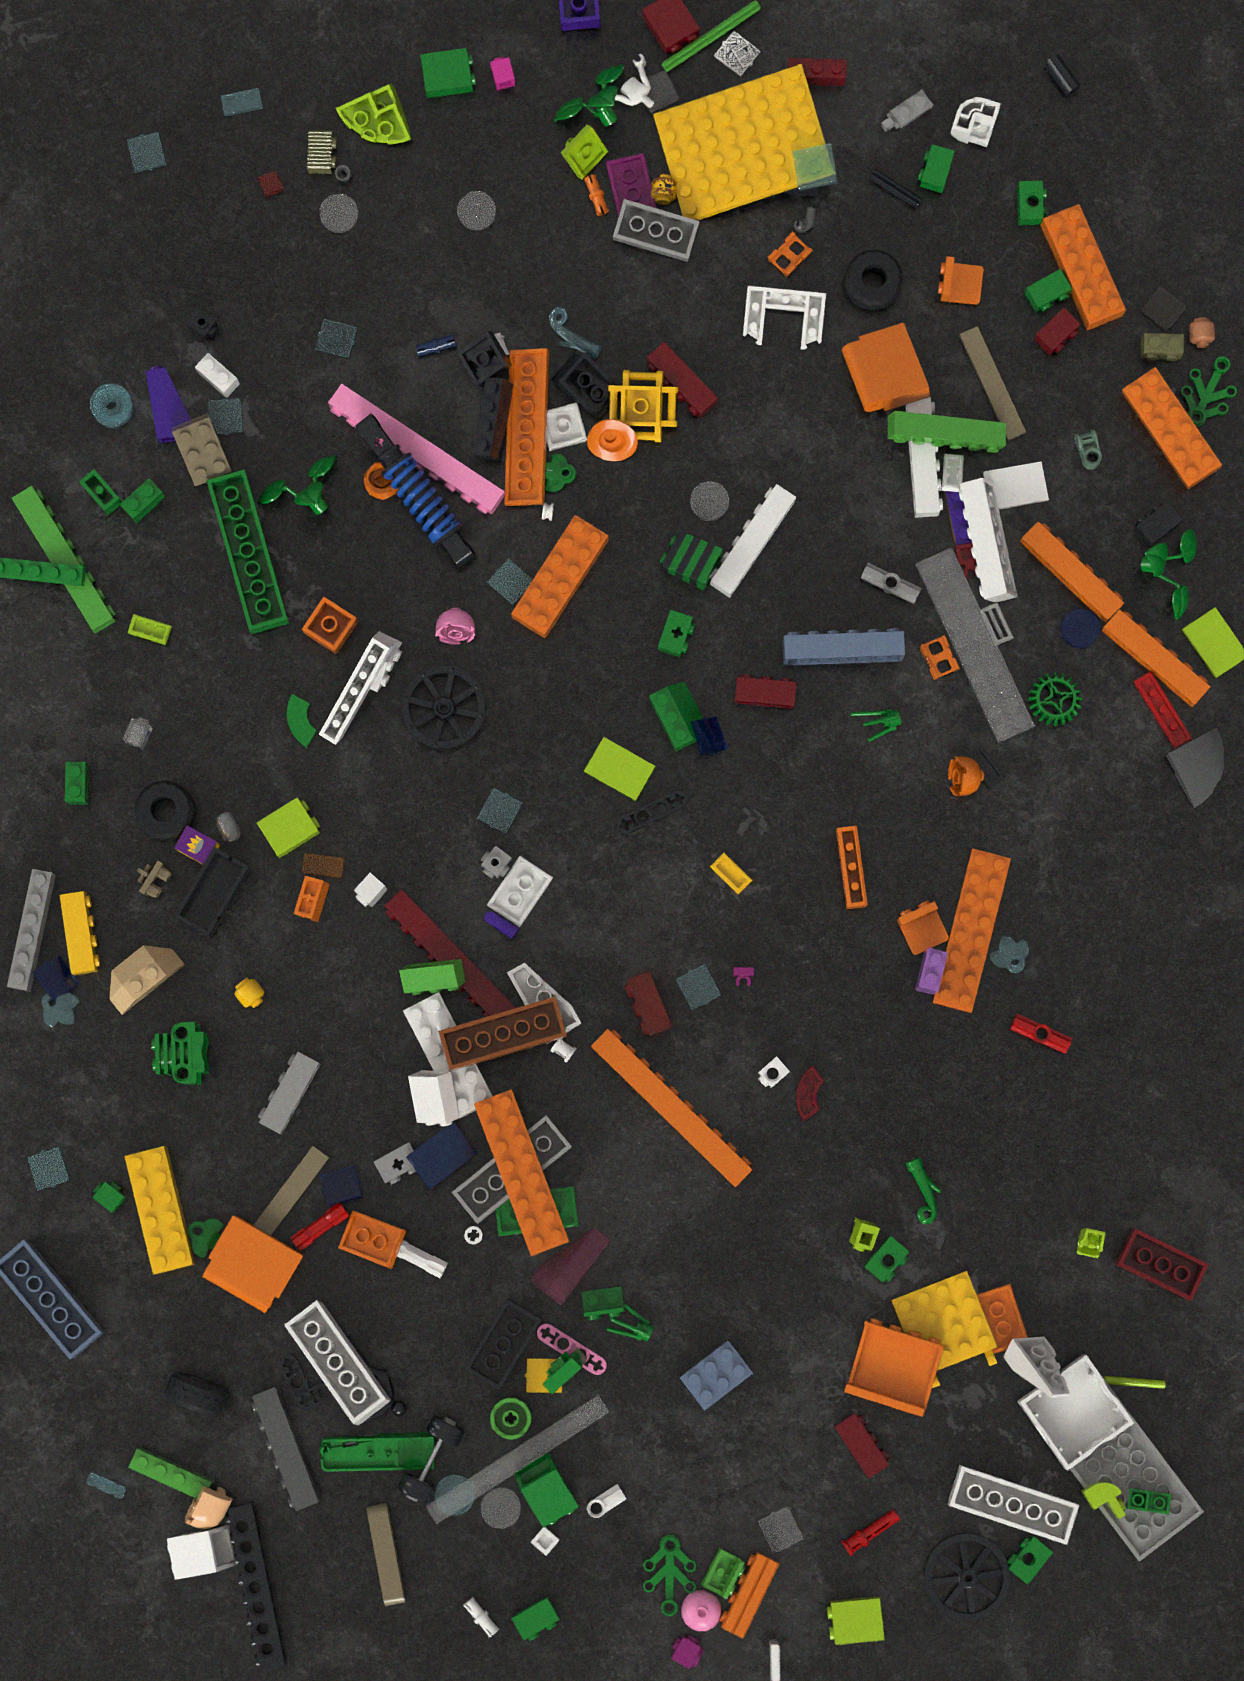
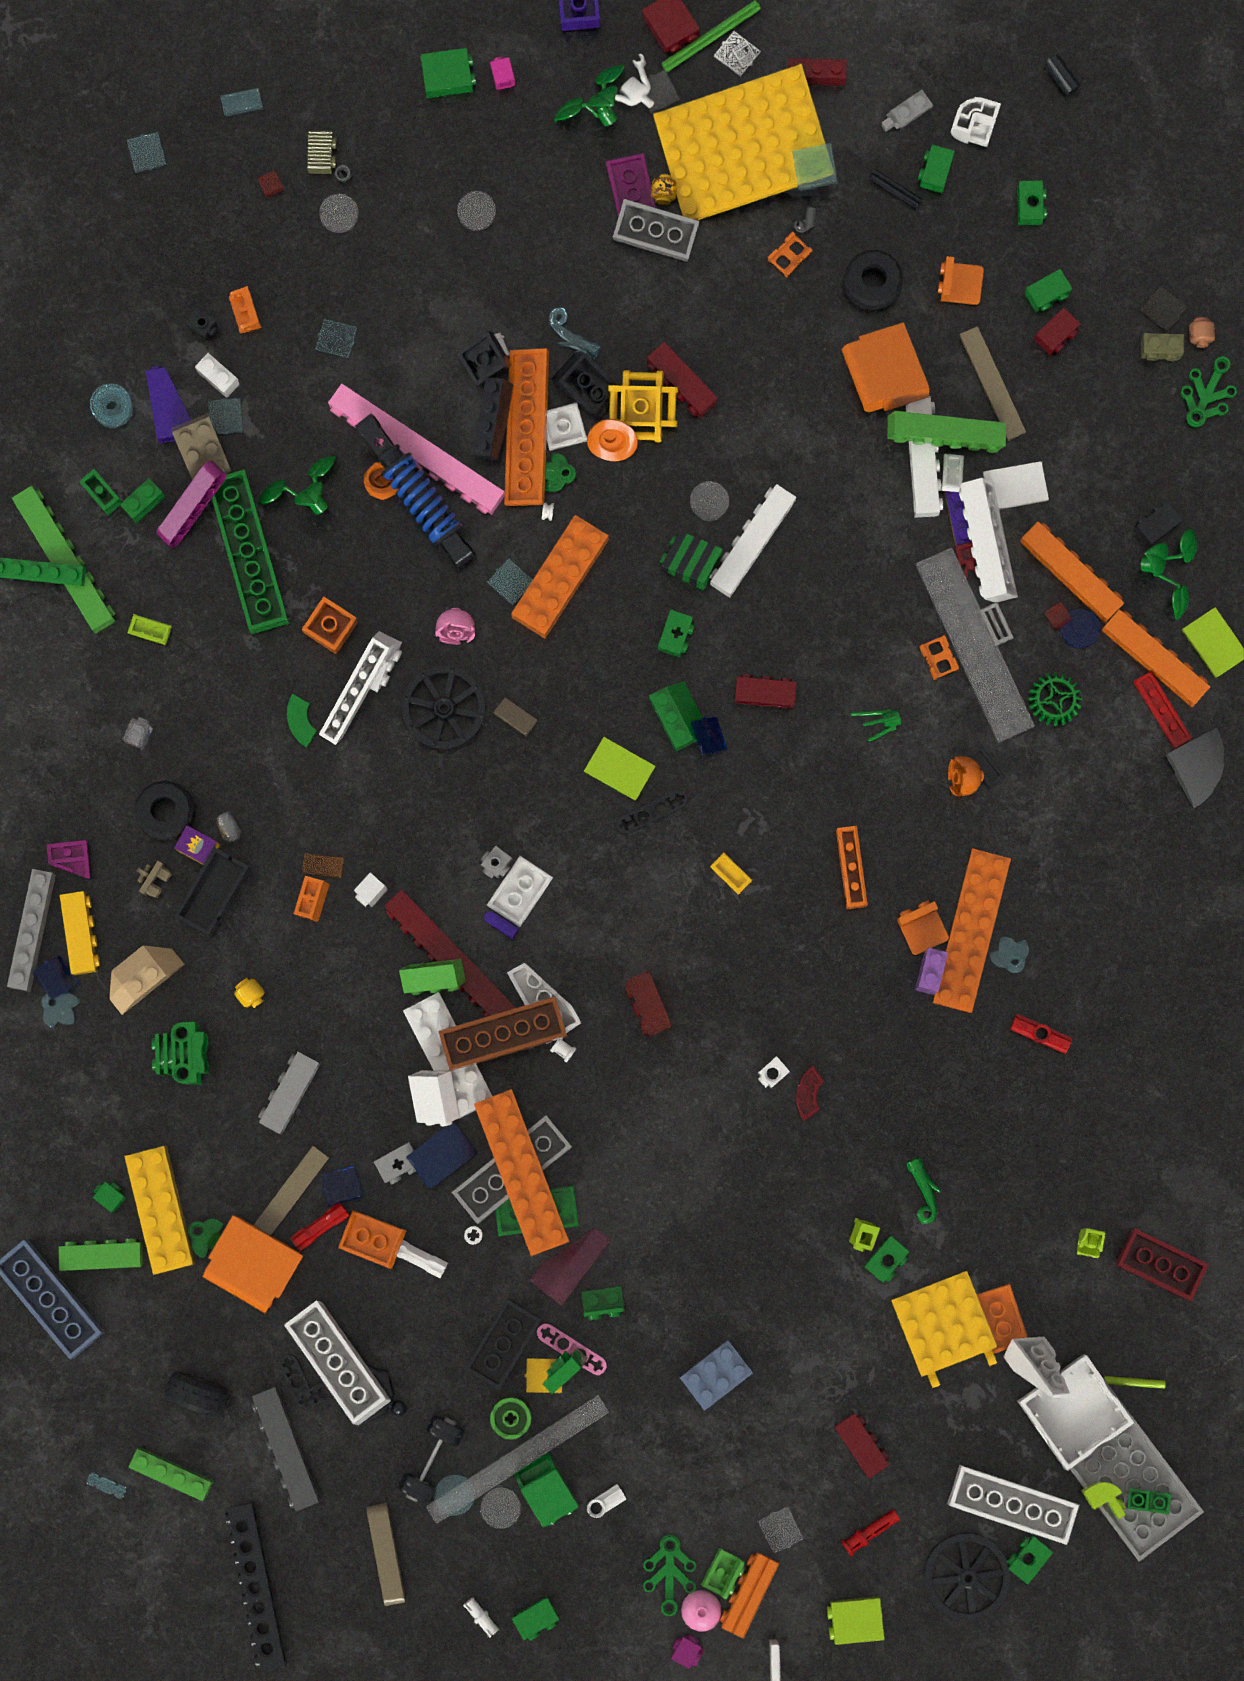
(48, 1169): clear light blue piece -> none
(70, 857): none -> magenta wing
(77, 783): green brick -> none
(100, 1255): none -> bright green brick
(191, 504): none -> magenta beam
(201, 1552): white slope -> none
(208, 1508): light nougat brick -> none
(244, 310): none -> orange hinge
(289, 827): lime brick -> none
(377, 116): lime brick -> none
(377, 1452): green piece -> none
(435, 345): dark blue pin -> none
(499, 810): clear light blue piece -> none
(515, 716): none -> dark tan slope
(545, 1540): white plate -> none
(584, 151): lime tile -> none
(596, 195): orange pin -> none
(640, 1331): green plant -> none
(671, 1108): orange brick -> none
(698, 987): clear light blue piece -> none
(743, 972): magenta tile -> none
(808, 302): white wedge -> none
(843, 647): sand blue brick -> none
(895, 1367): orange panel -> none
(902, 589): light grey piece -> none
(1058, 615): none -> clear red tile
(1083, 267): orange brick -> none
(1088, 445): sand green piece -> none
(1171, 428): orange brick -> none

